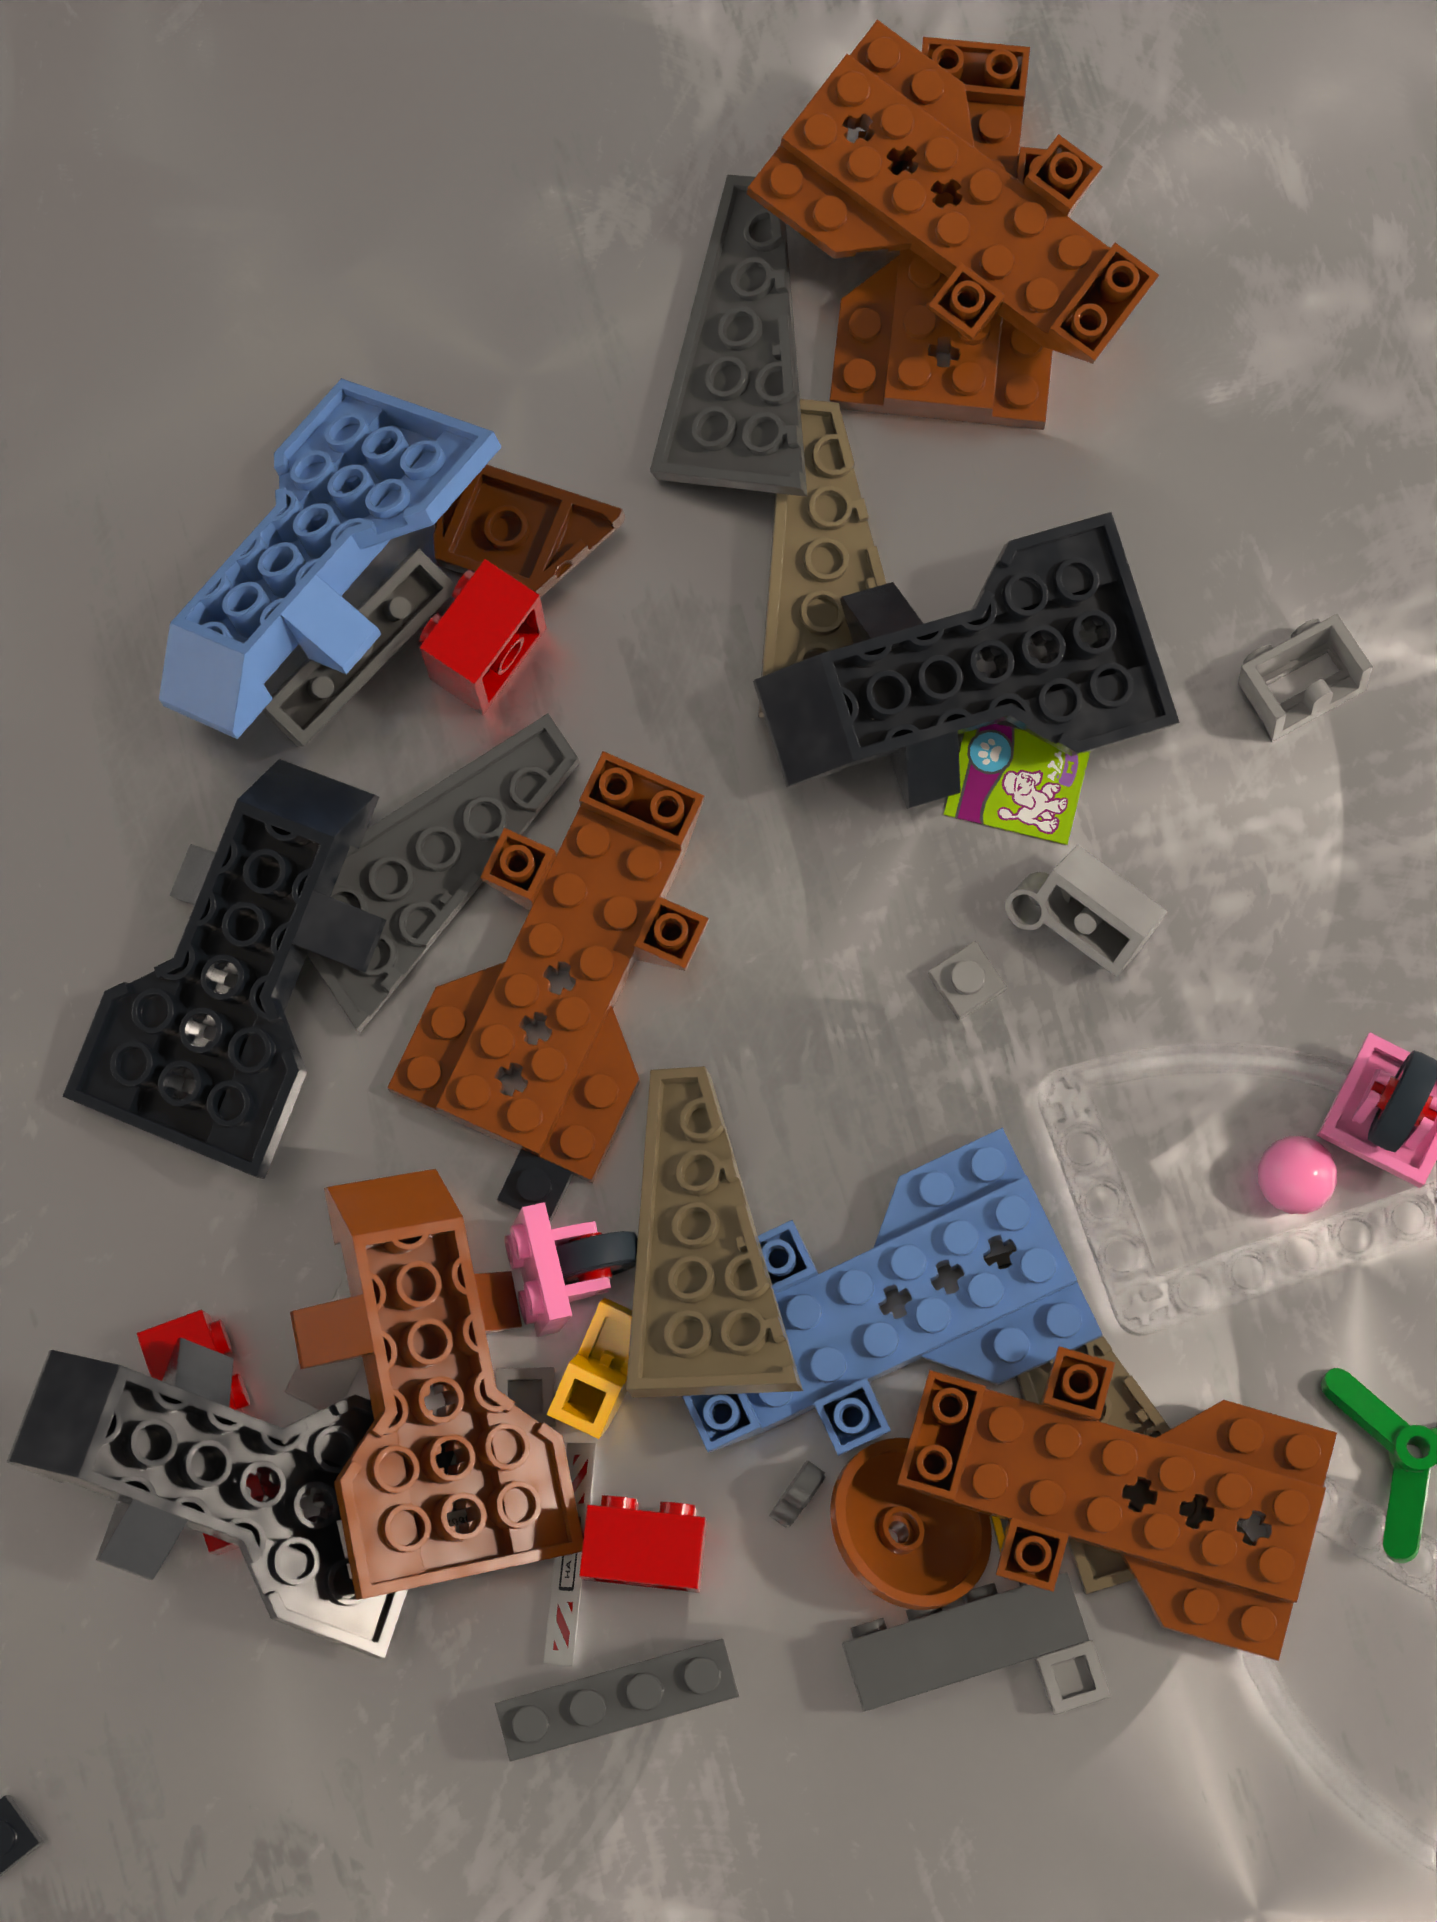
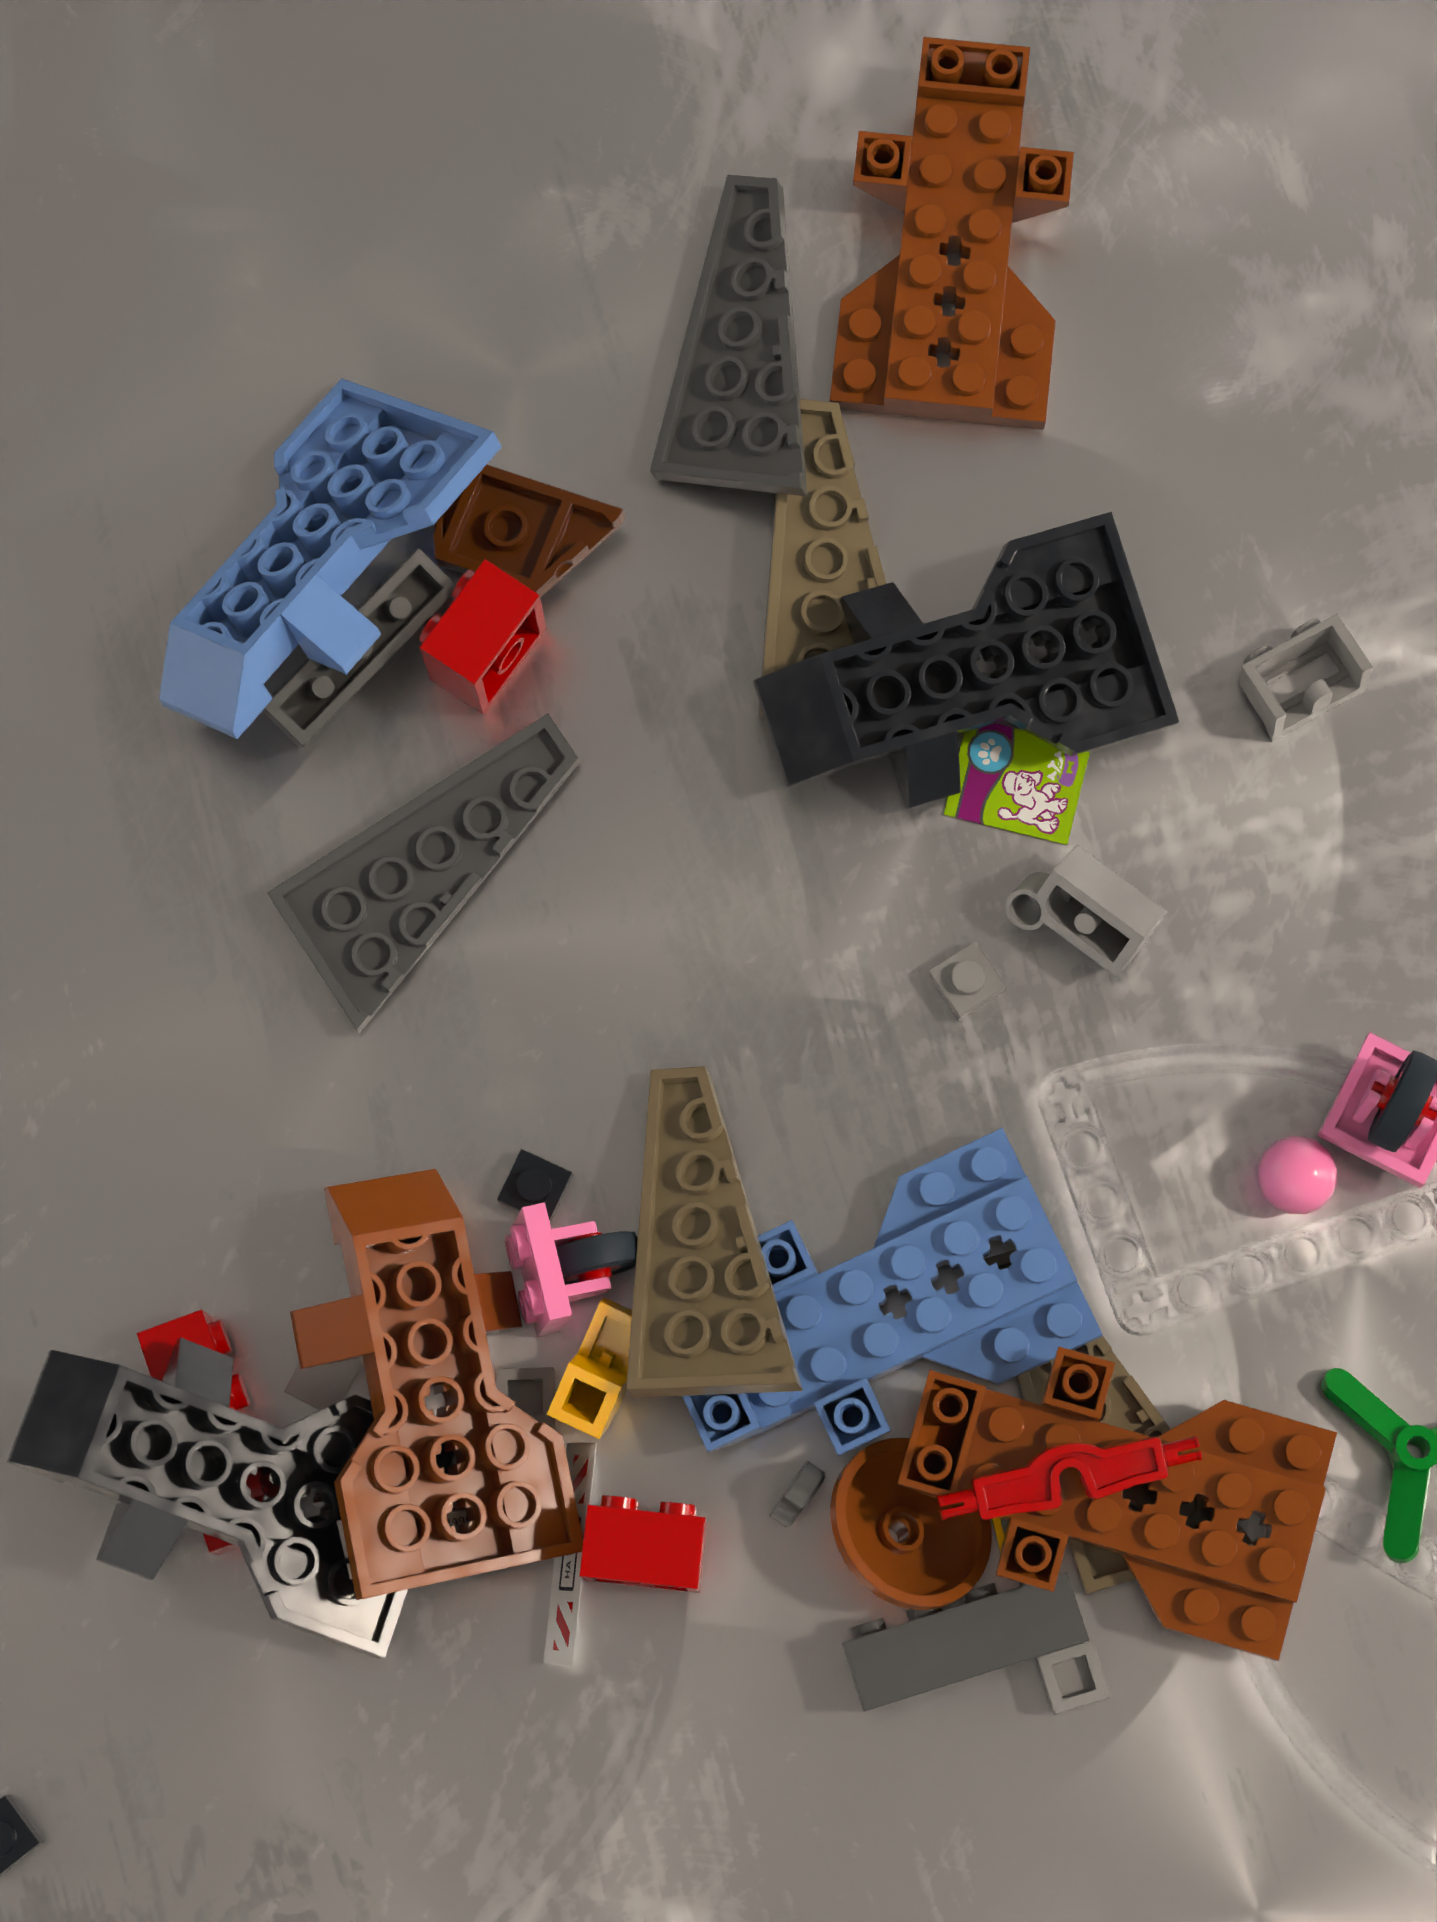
(254, 917): black piece -> none
(588, 915): dark orange piece -> none
(616, 1700): dark grey brick -> none
(1002, 244): dark orange piece -> none
(1038, 1485): none -> red piece

